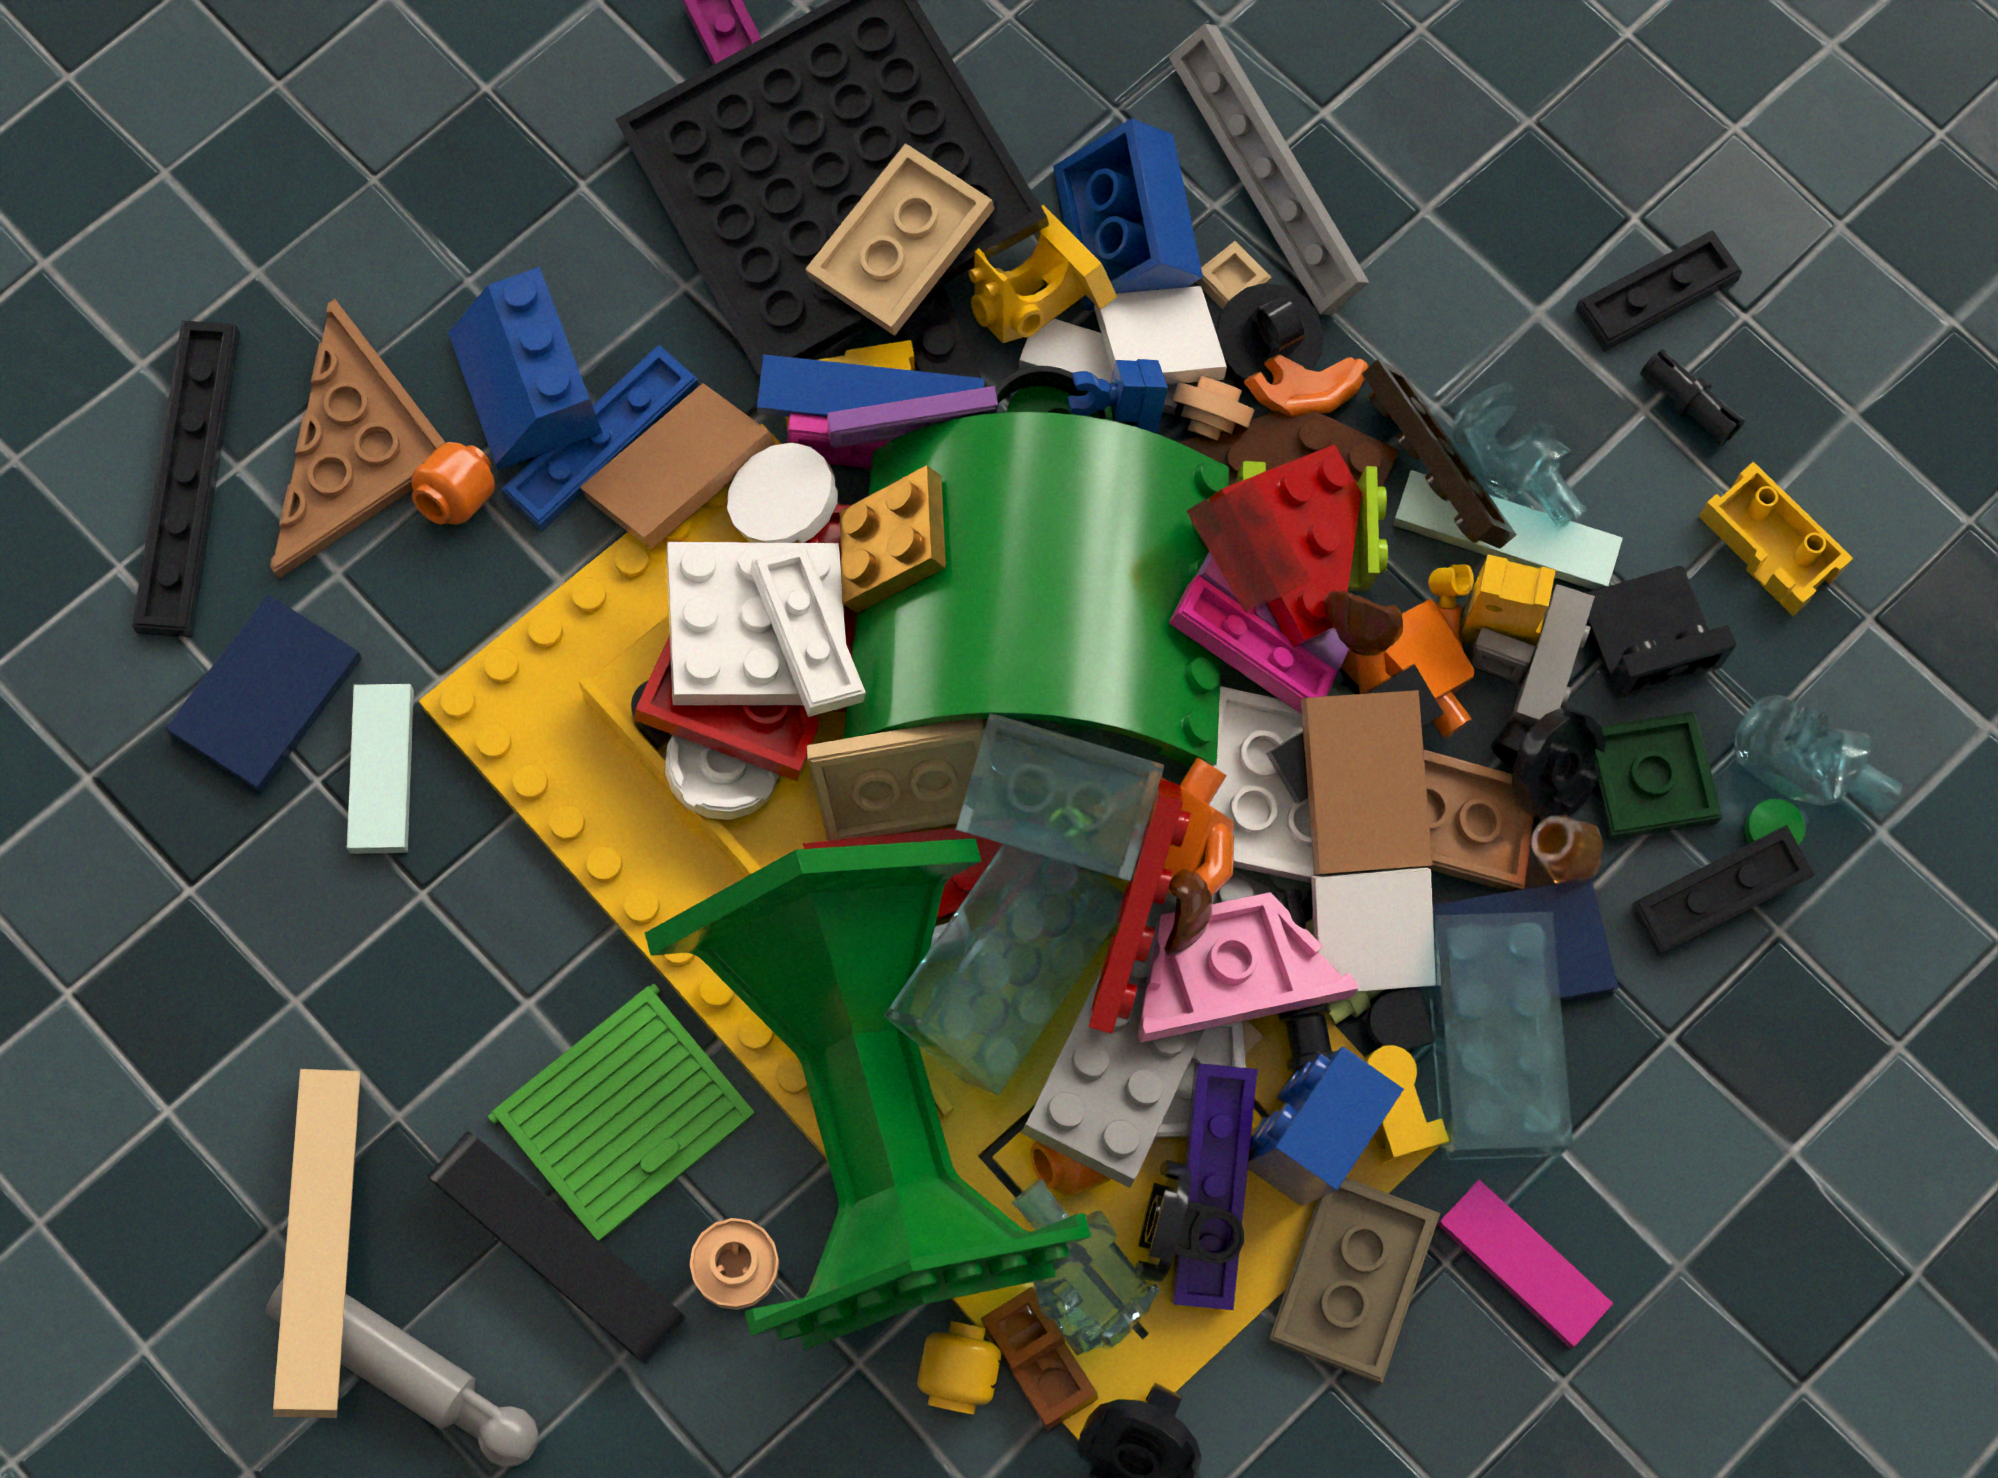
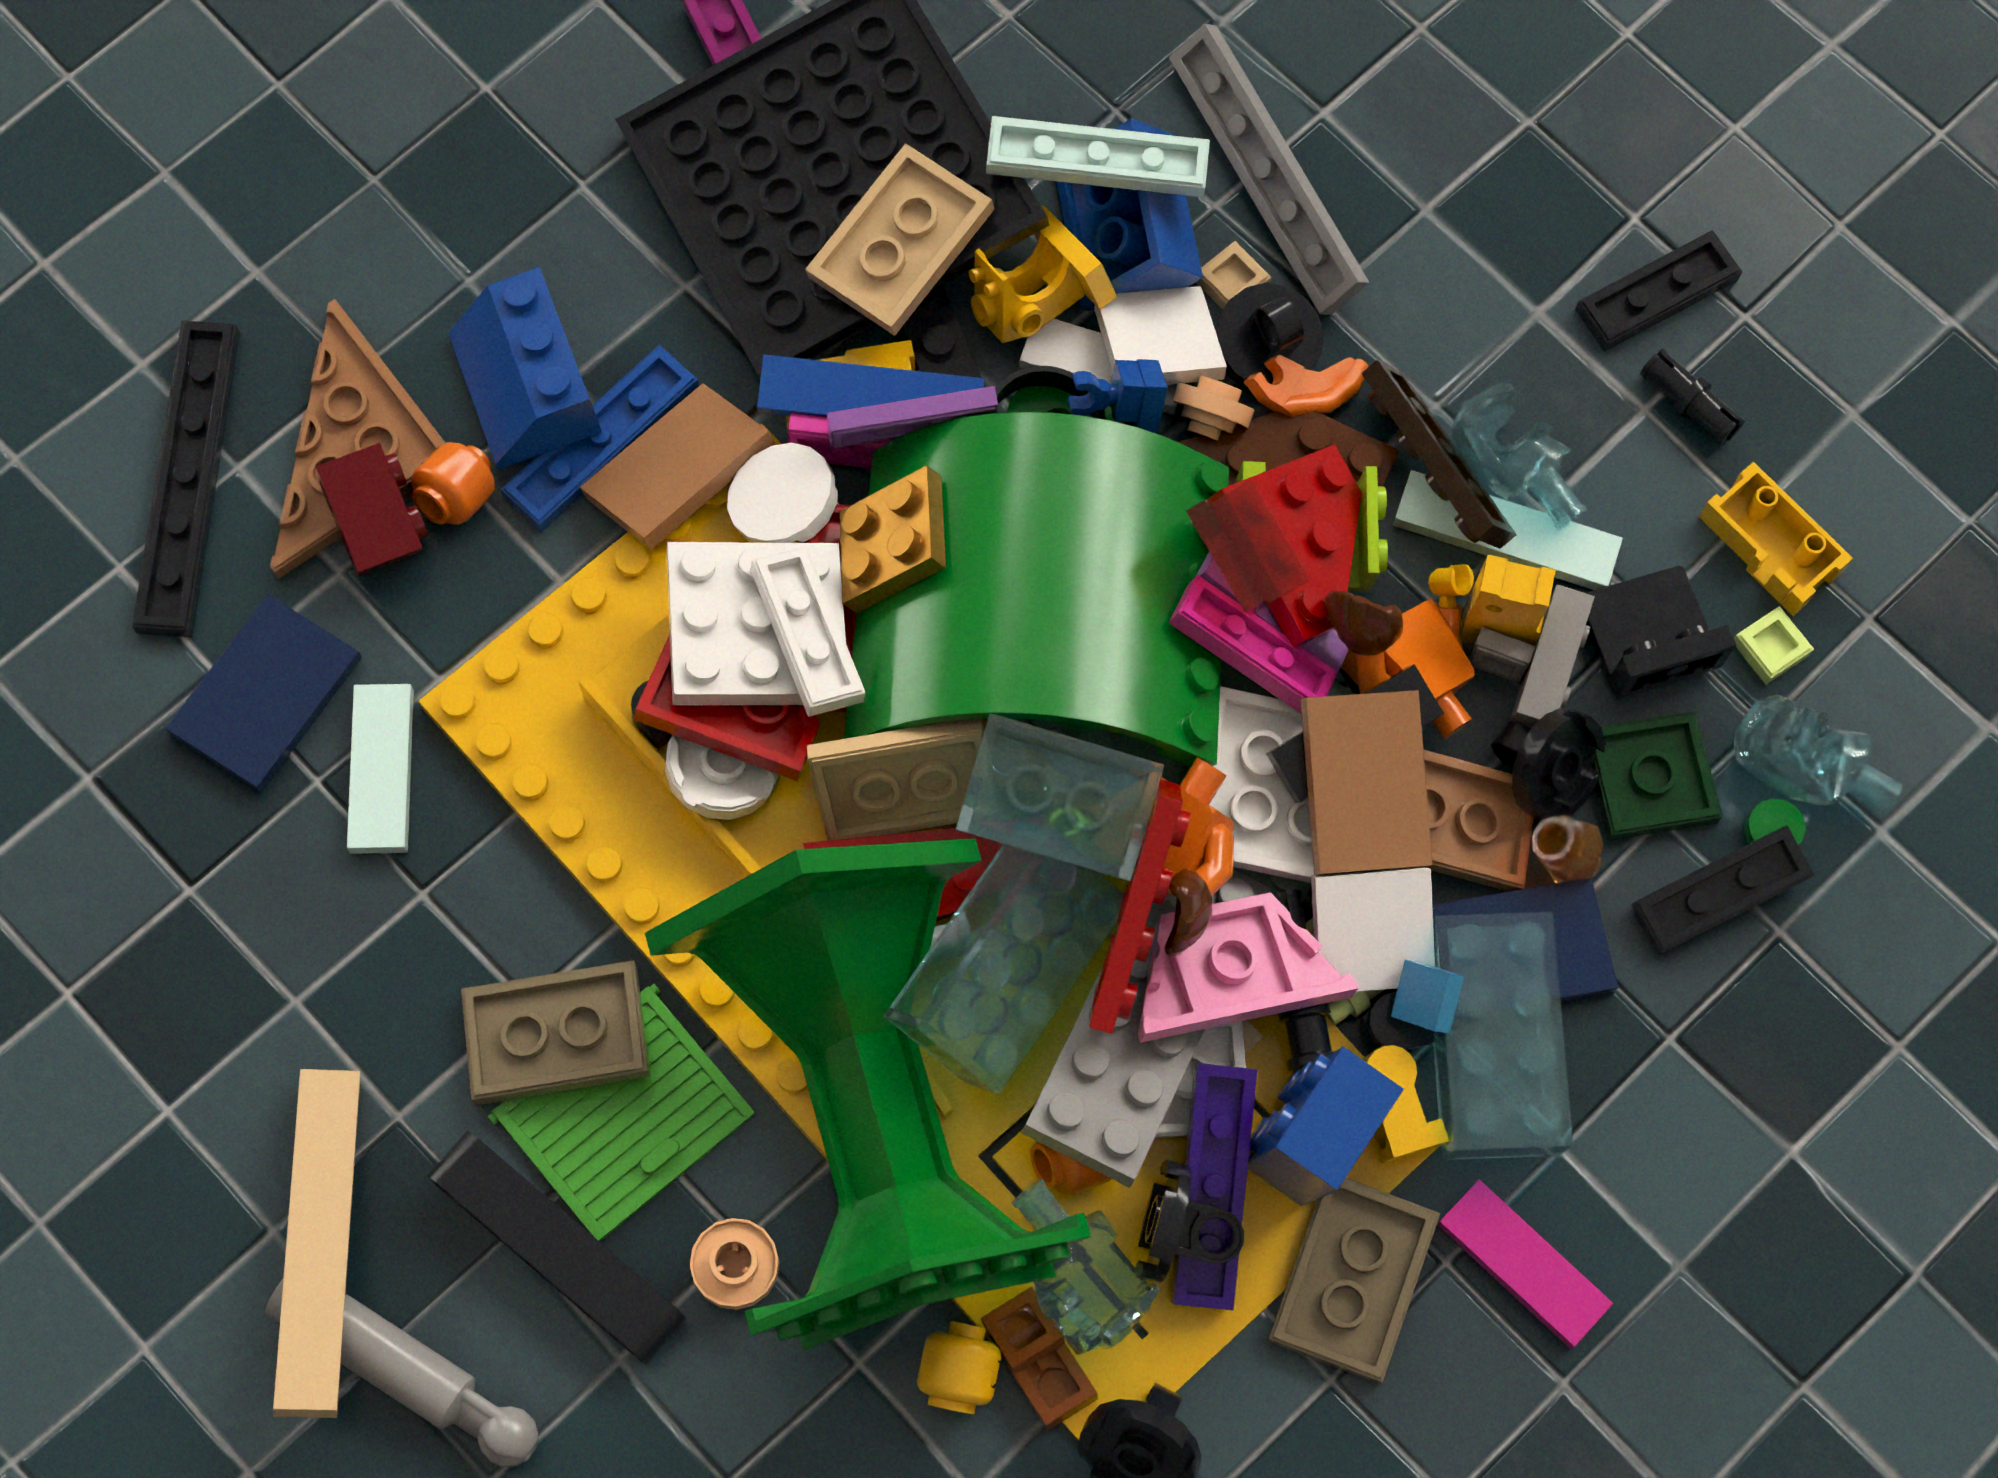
(370, 508): none -> dark red brick
(554, 1033): none -> dark tan tile
(1097, 156): none -> light aqua tile
(1427, 996): none -> dark azure tile
(1773, 645): none -> yellowish green tile

